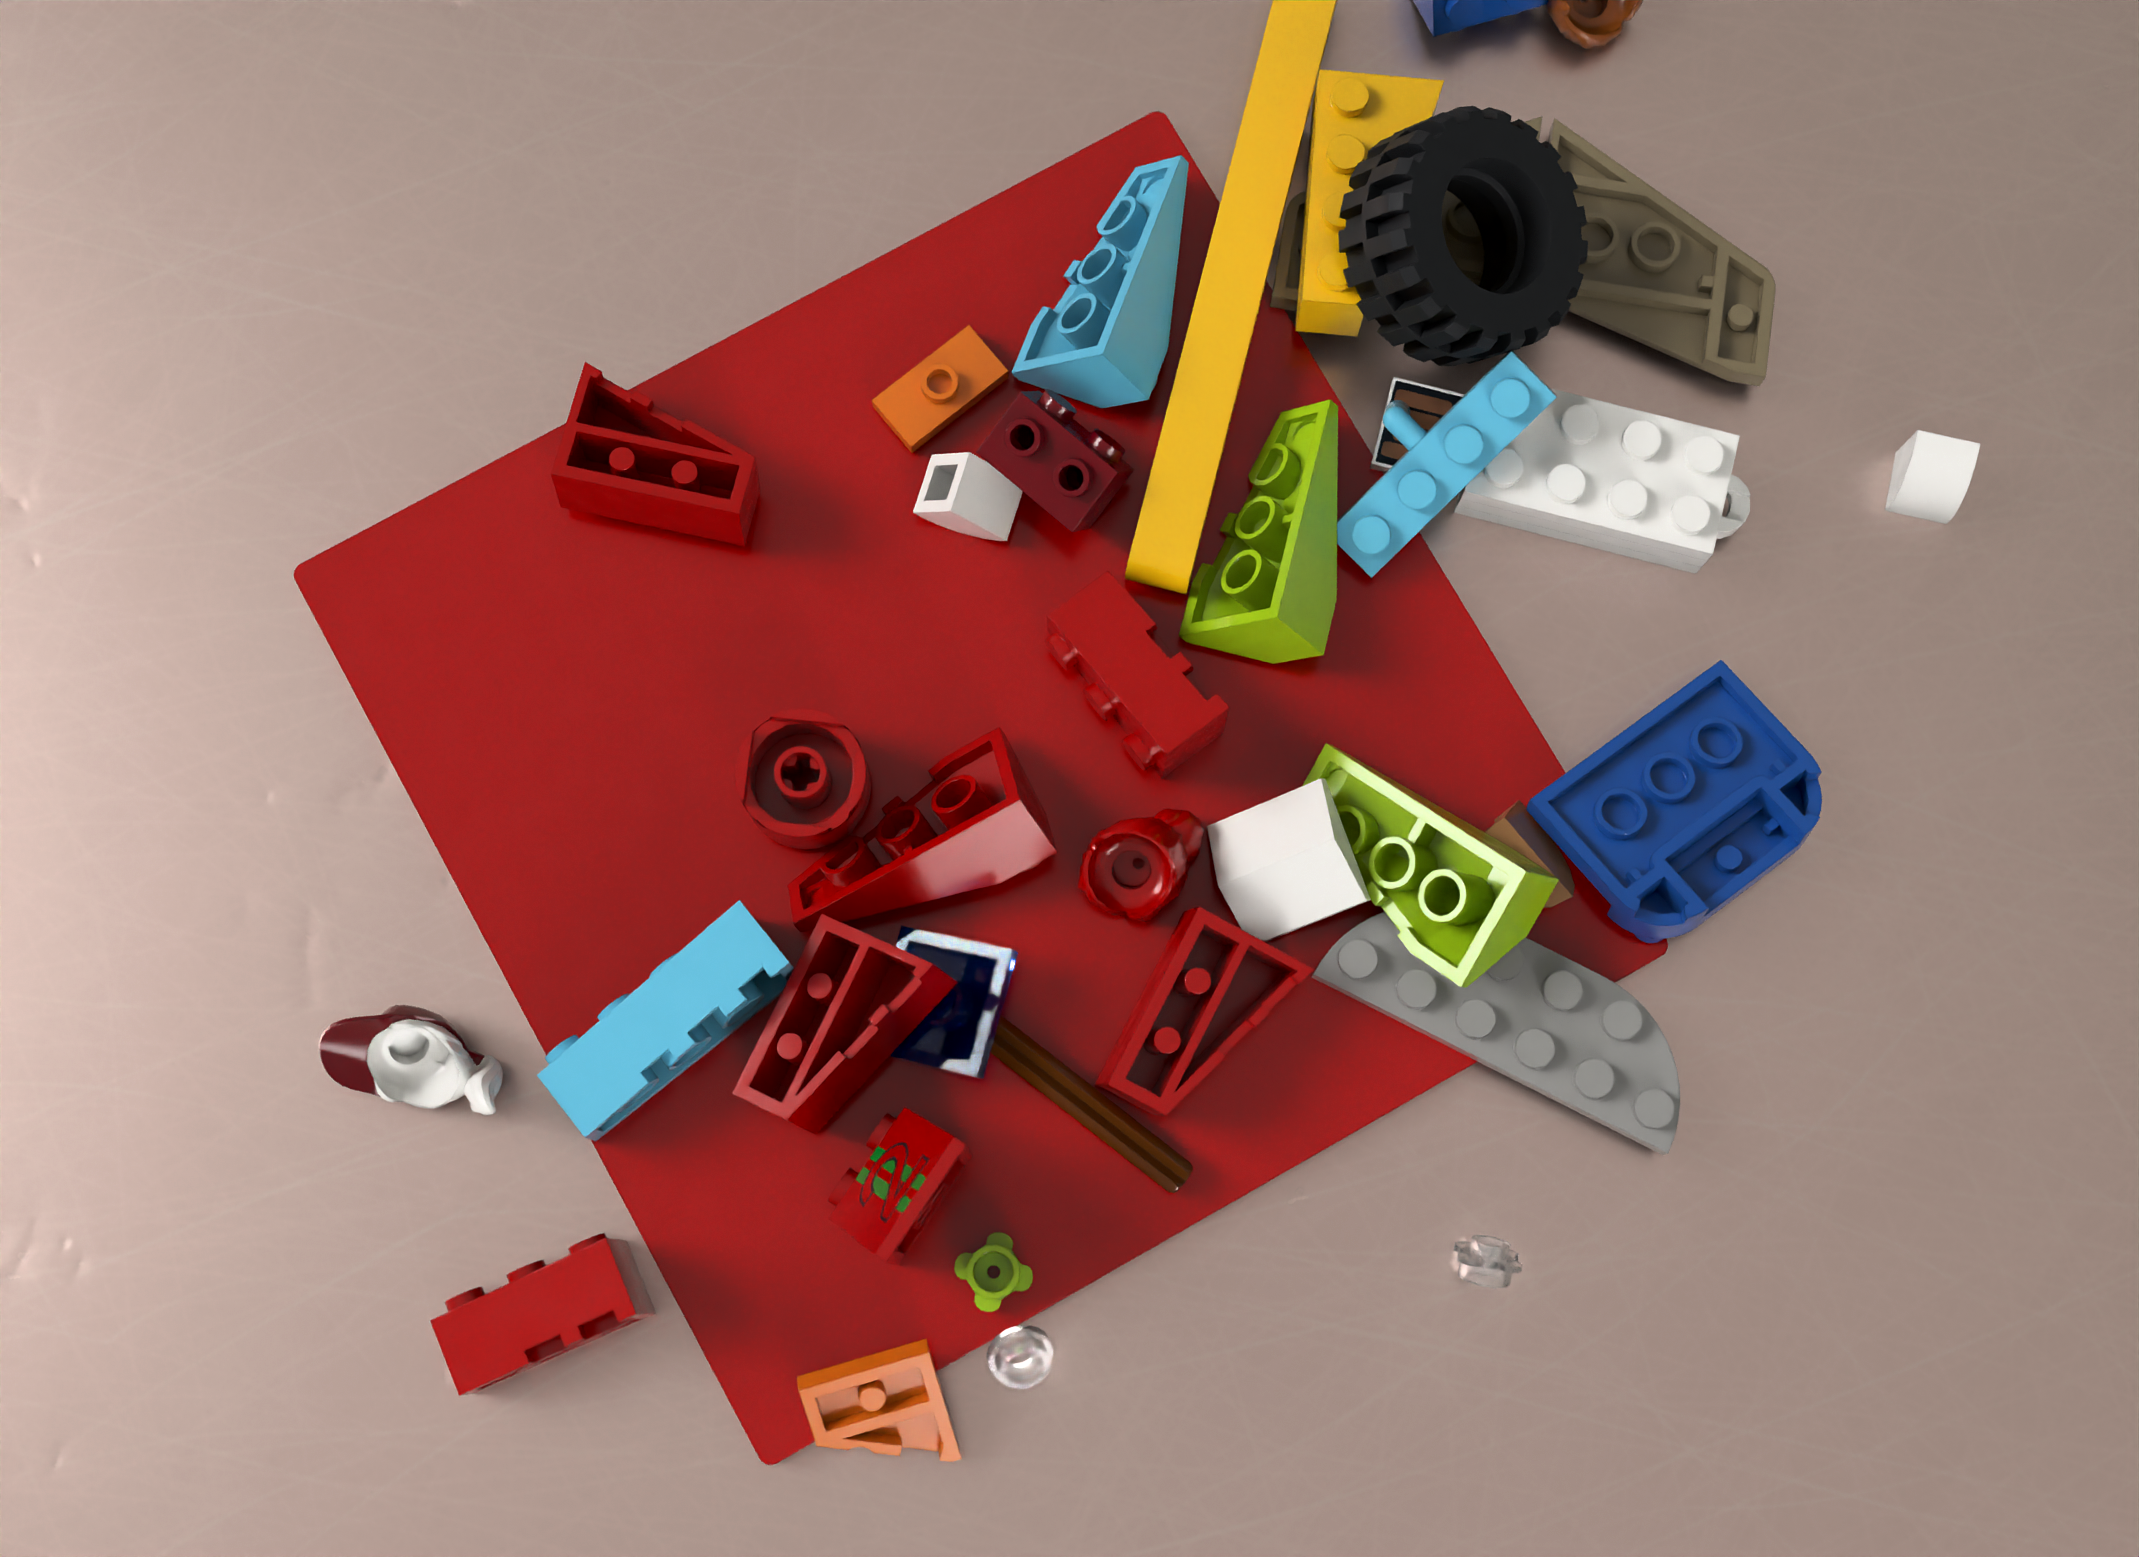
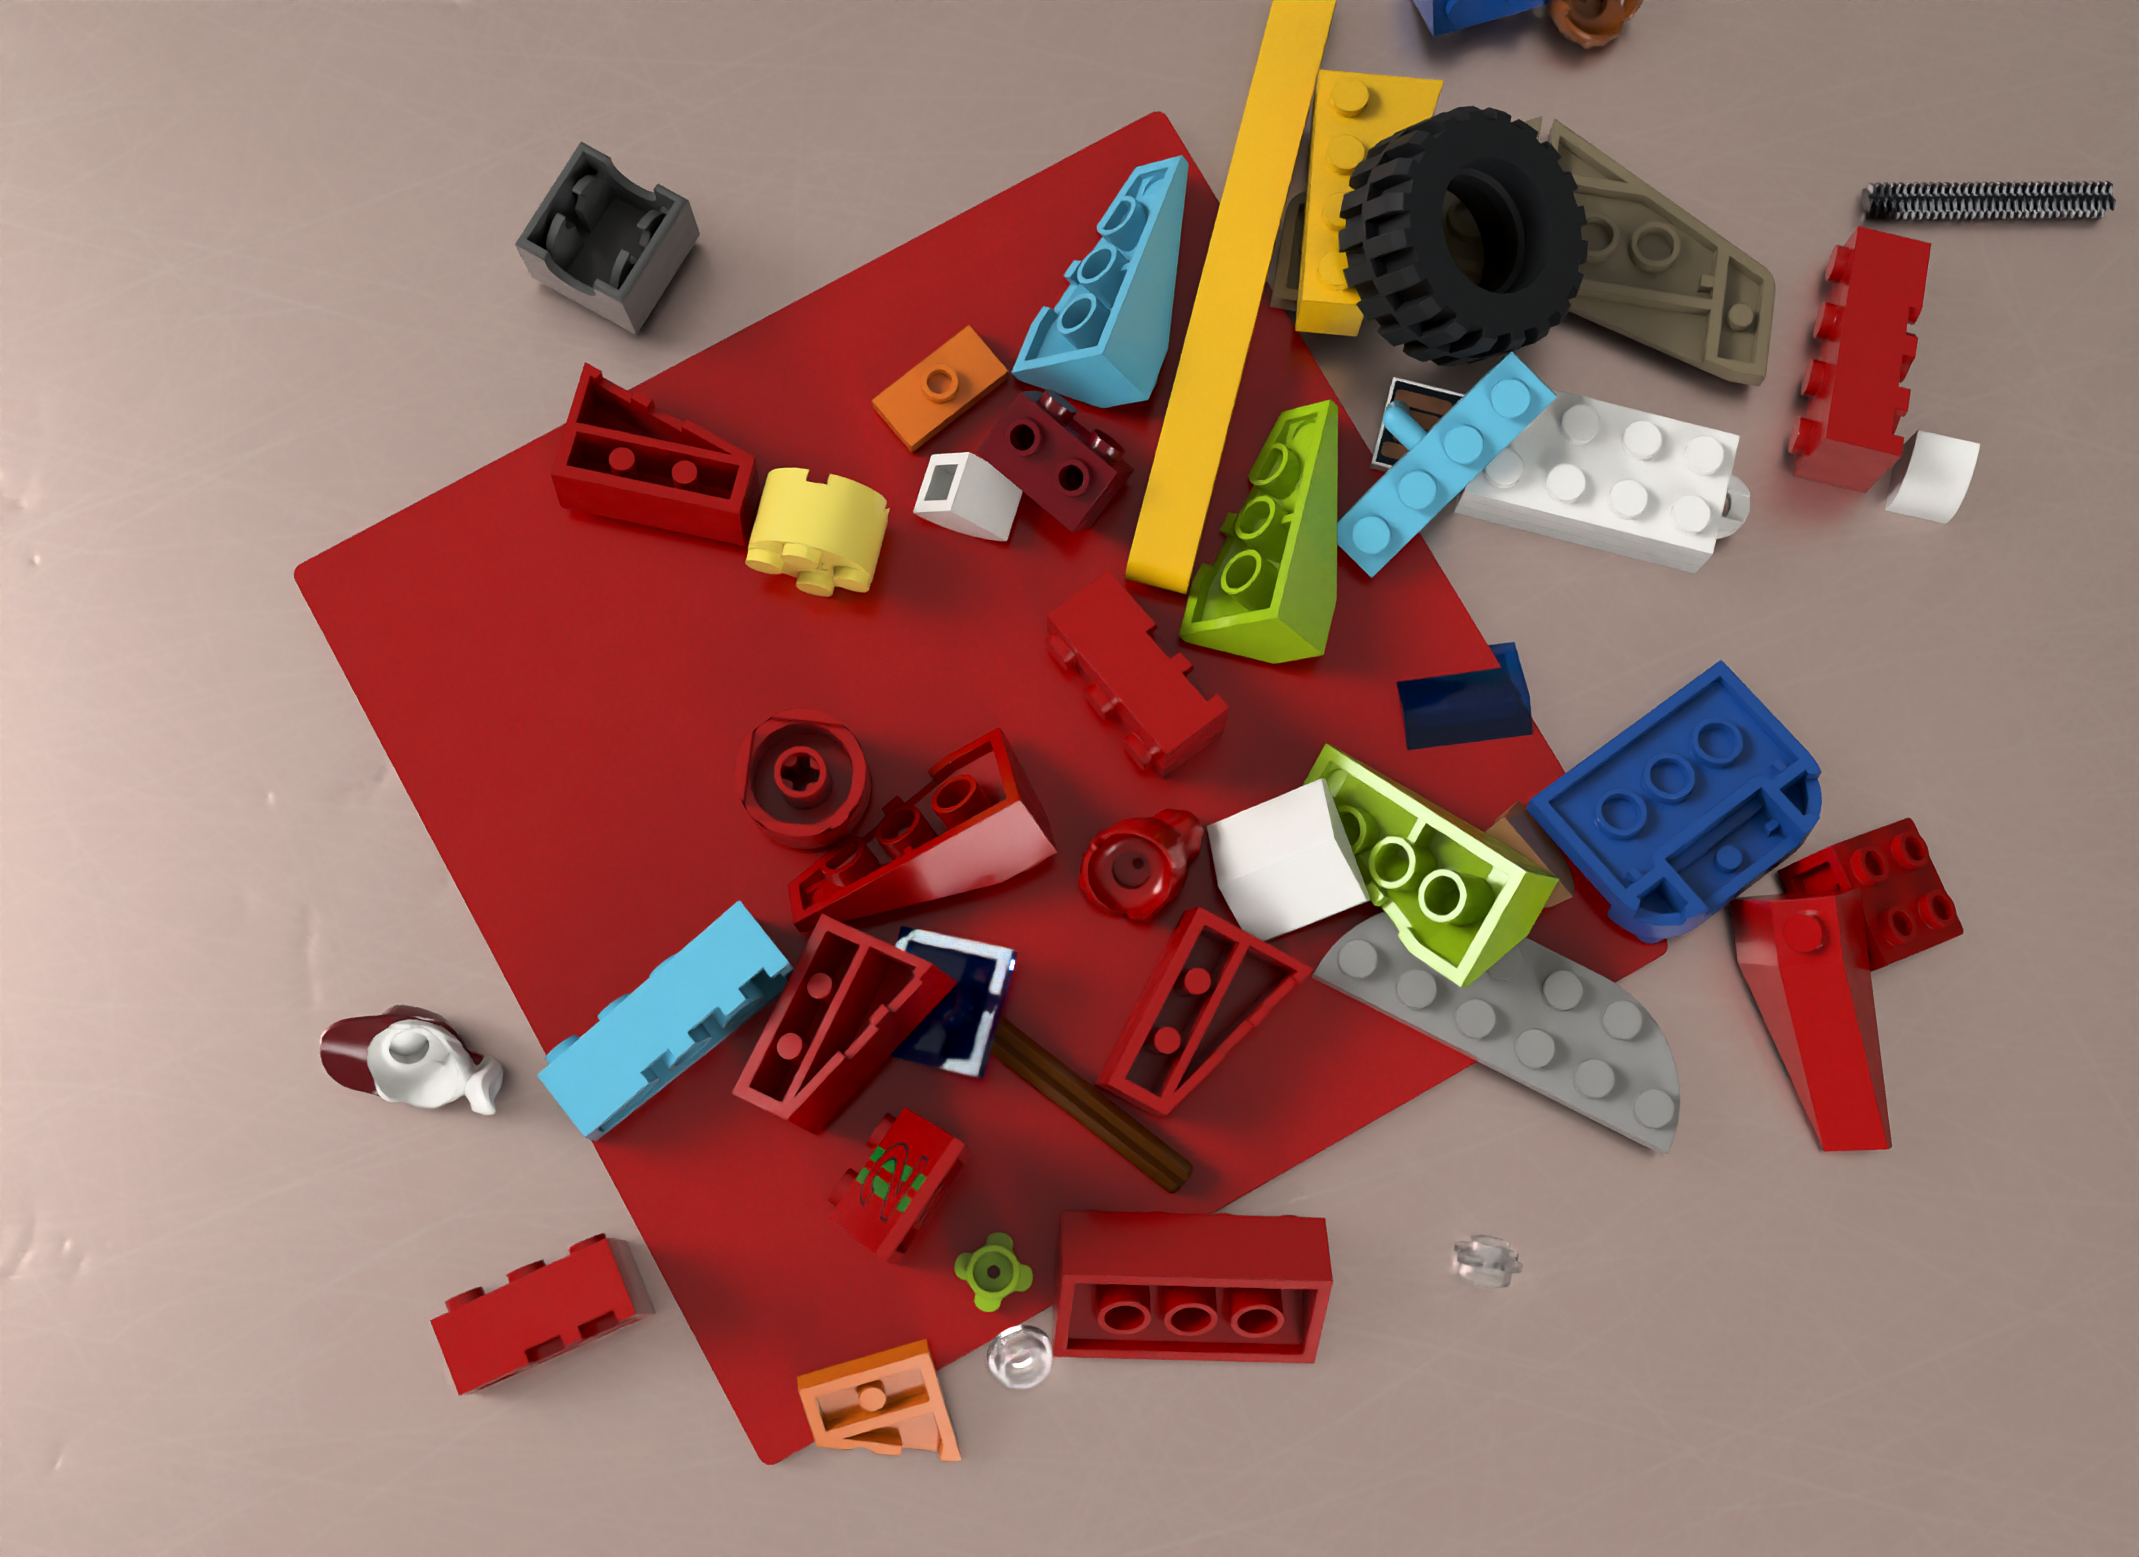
(607, 239): none -> dark grey piece
(818, 531): none -> light yellow brick
(1190, 1286): none -> red slope
(1467, 704): none -> clear blue slope
(1816, 995): none -> red wedge
(1861, 361): none -> red wedge
(1898, 886): none -> red bracket
(1988, 197): none -> black axle

